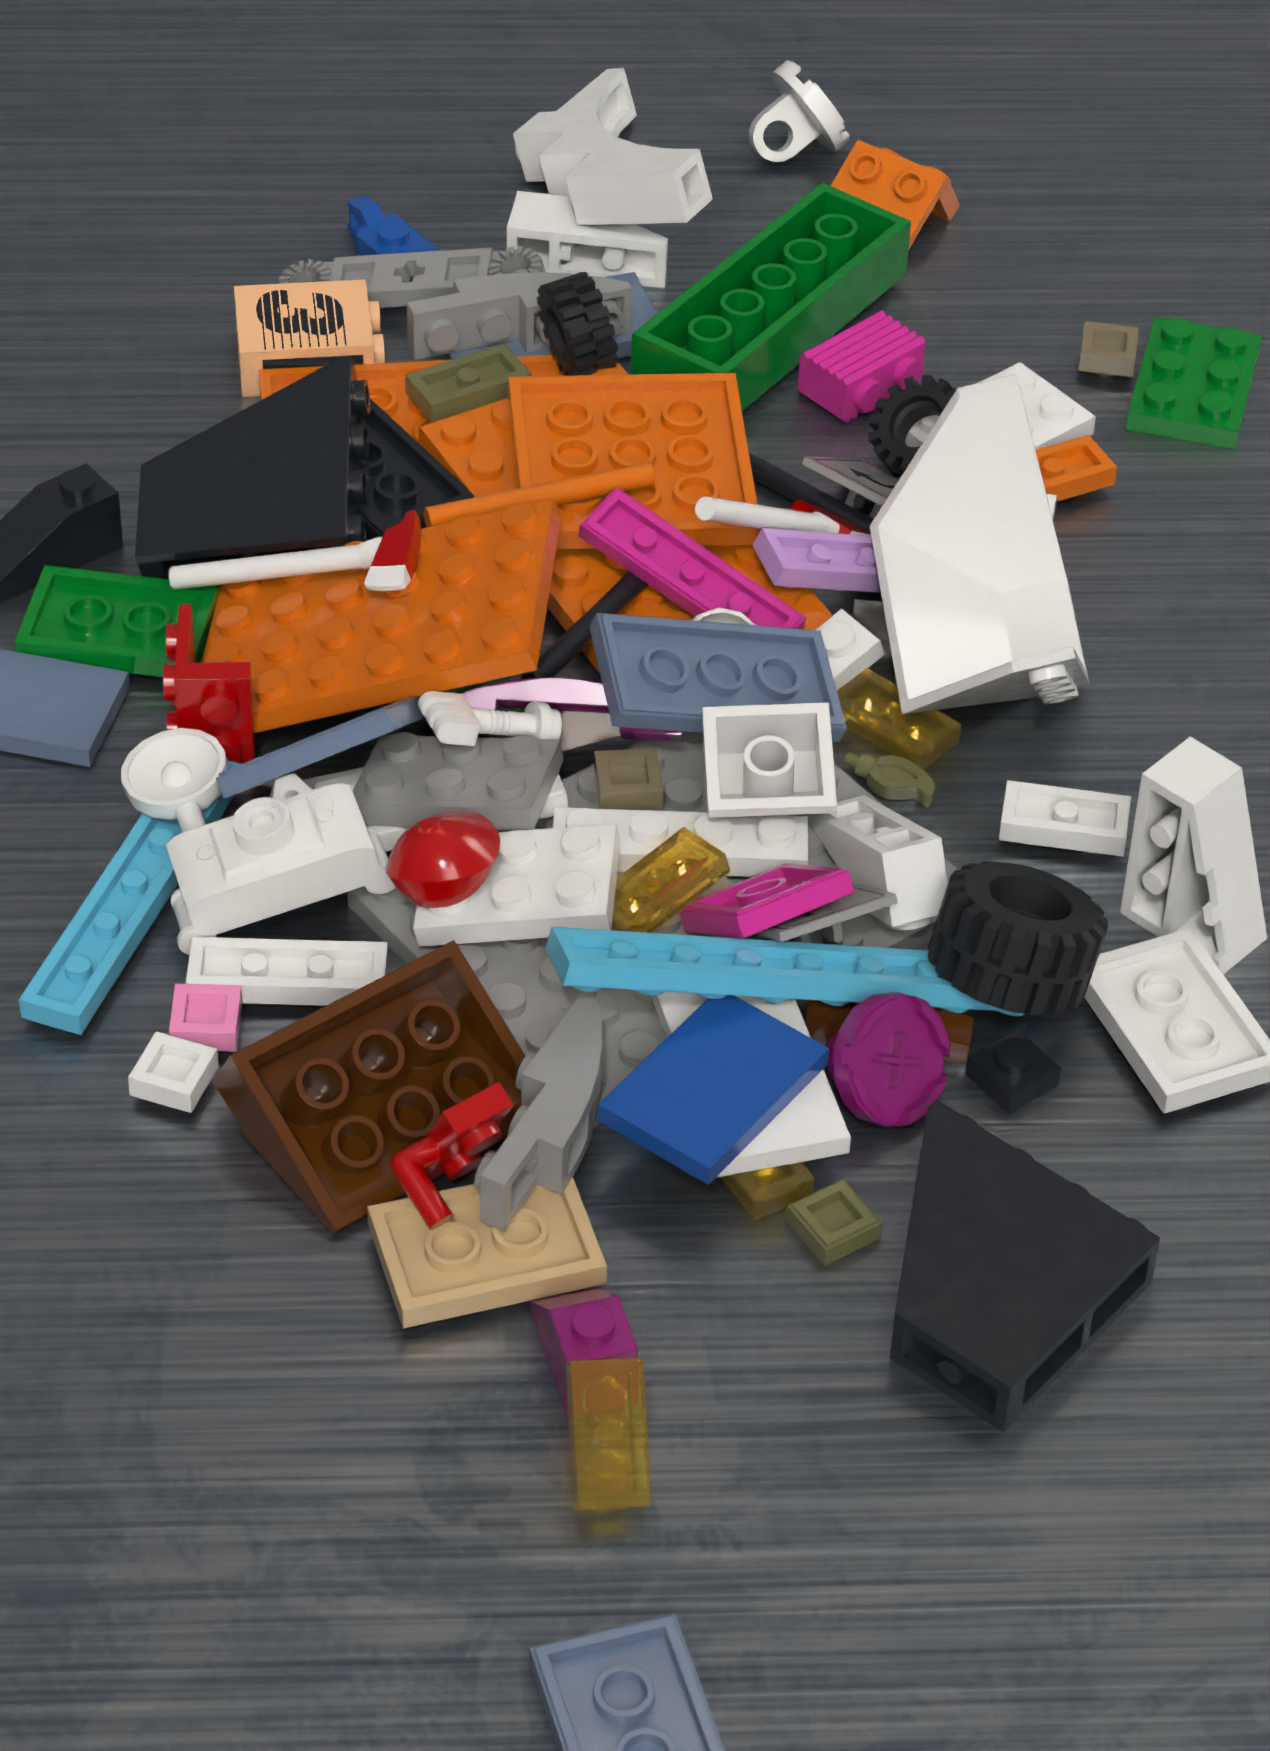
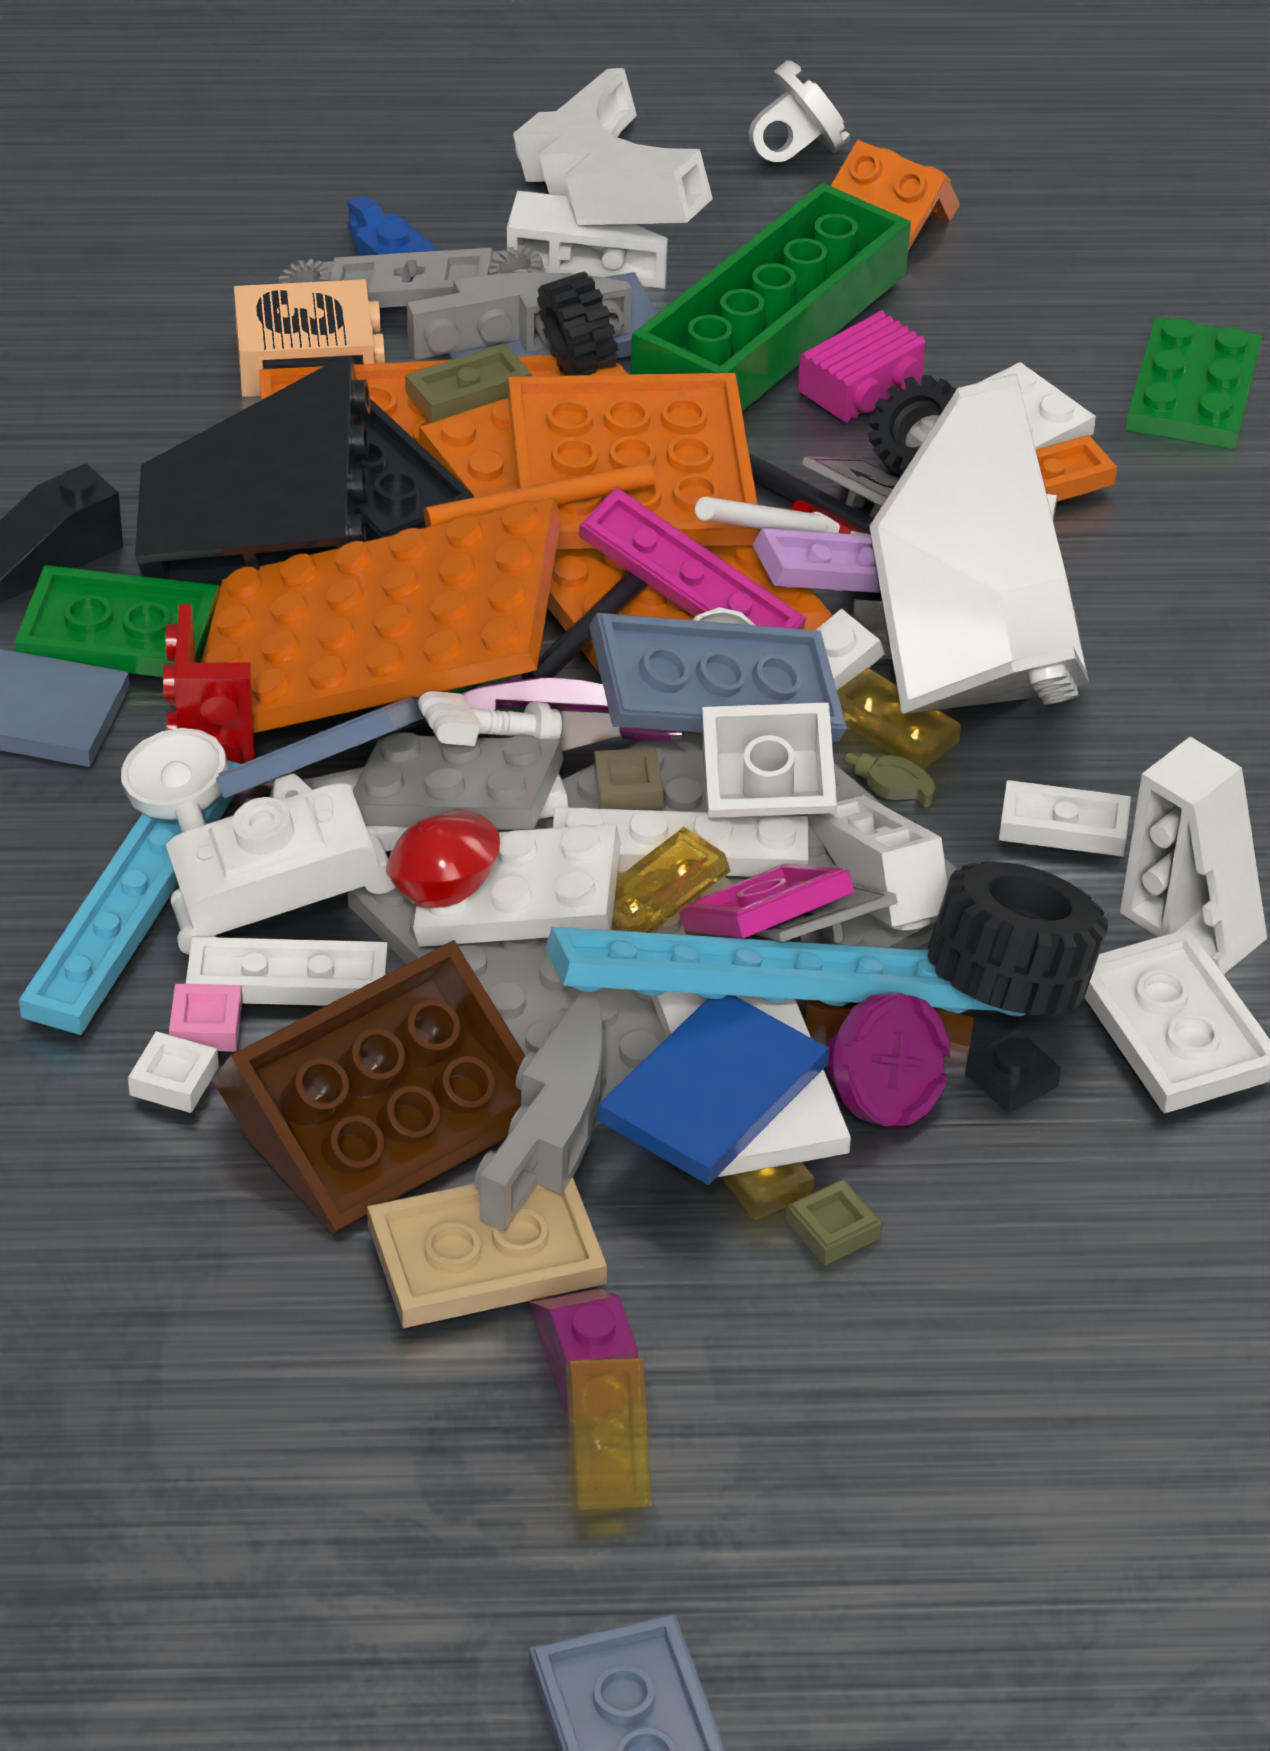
(388, 558): white piece -> none
(450, 1148): red plate -> none
(1006, 1270): black slope -> none
(1108, 349): dark tan plate -> none

